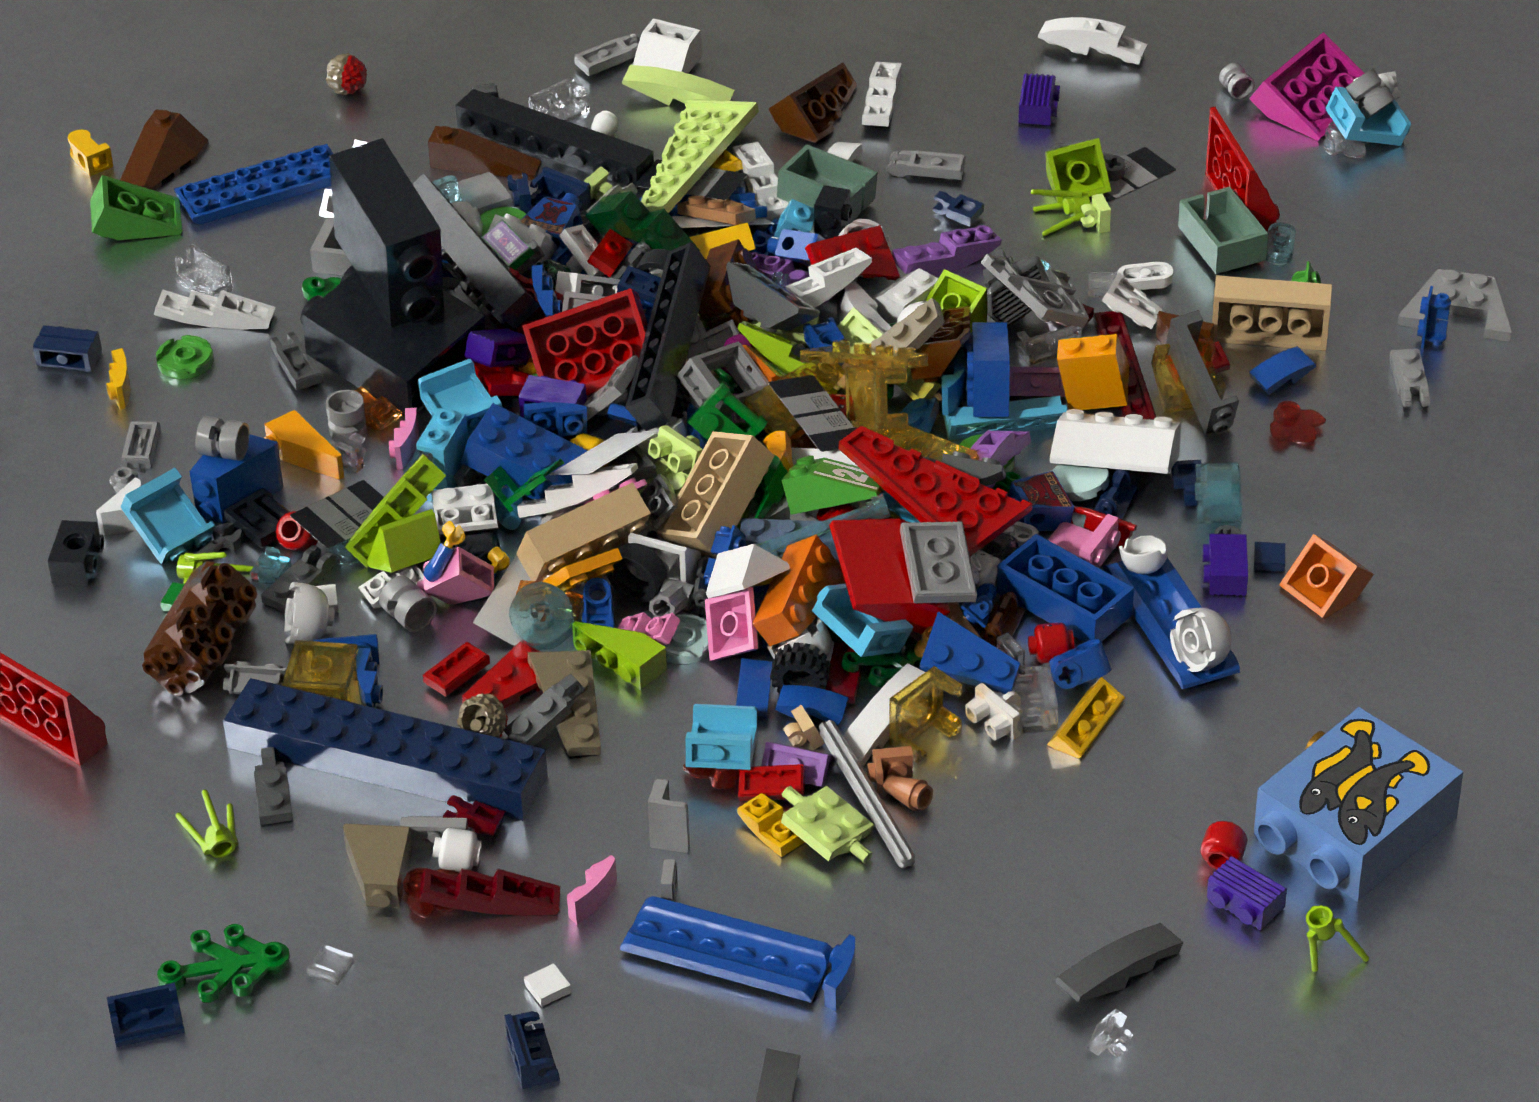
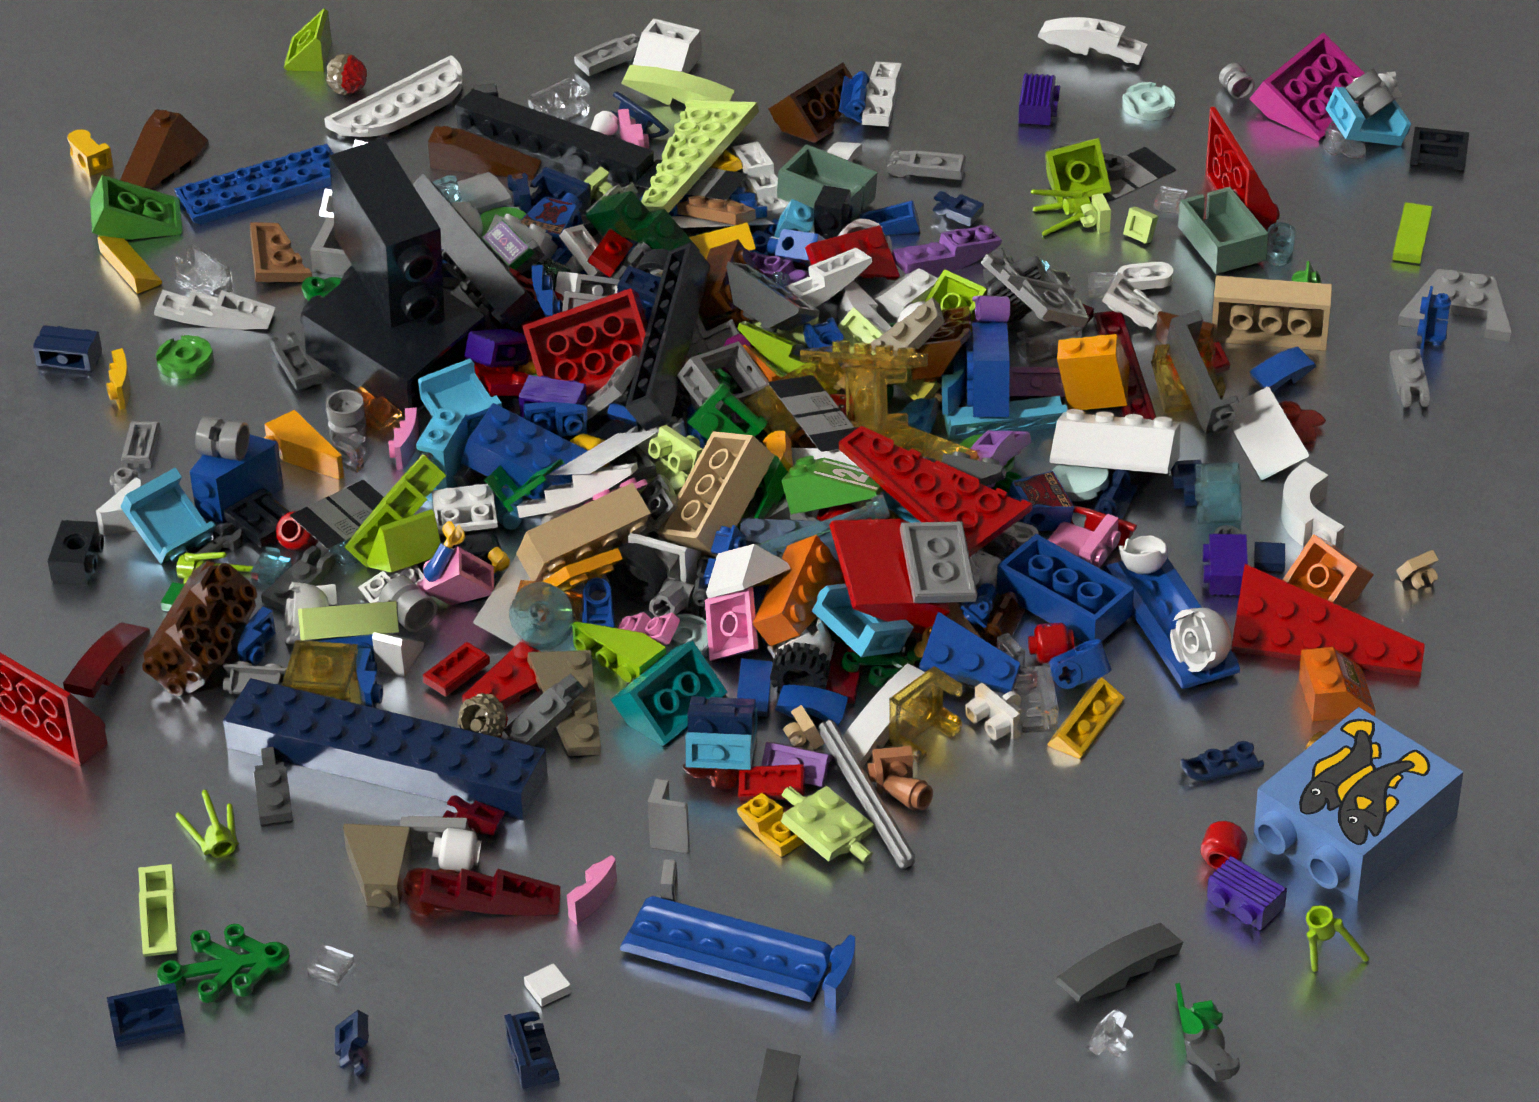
(105, 659): none -> dark red slope
(128, 263): none -> yellow slope
(158, 910): none -> yellowish green slope
(256, 633): none -> blue slope
(273, 255): none -> medium nougat wing
(310, 45): none -> lime slope
(348, 620): none -> yellowish green slope
(350, 1038): none -> dark blue plate
(395, 653): none -> white slope
(400, 102): none -> white plate
(631, 131): none -> bright pink slope
(640, 115): none -> dark blue piece
(661, 696): none -> teal slope
(722, 715): none -> dark blue brick
(854, 96): none -> blue hinge
(896, 218): none -> blue slope
(991, 308): none -> medium lavender piece
(1140, 224): none -> yellowish green tile
(1149, 101): none -> light aqua tile
(1169, 199): none -> clear tile
(1205, 1039): none -> dark grey animal
(1216, 761): none -> dark blue piece
(1267, 434): none -> white sticker
(1284, 619): none -> red wing
(1301, 492): none -> white arch
(1333, 684): none -> orange slope
(1412, 233): none -> lime tile
(1419, 566): none -> tan tile
(1439, 142): none -> black plate

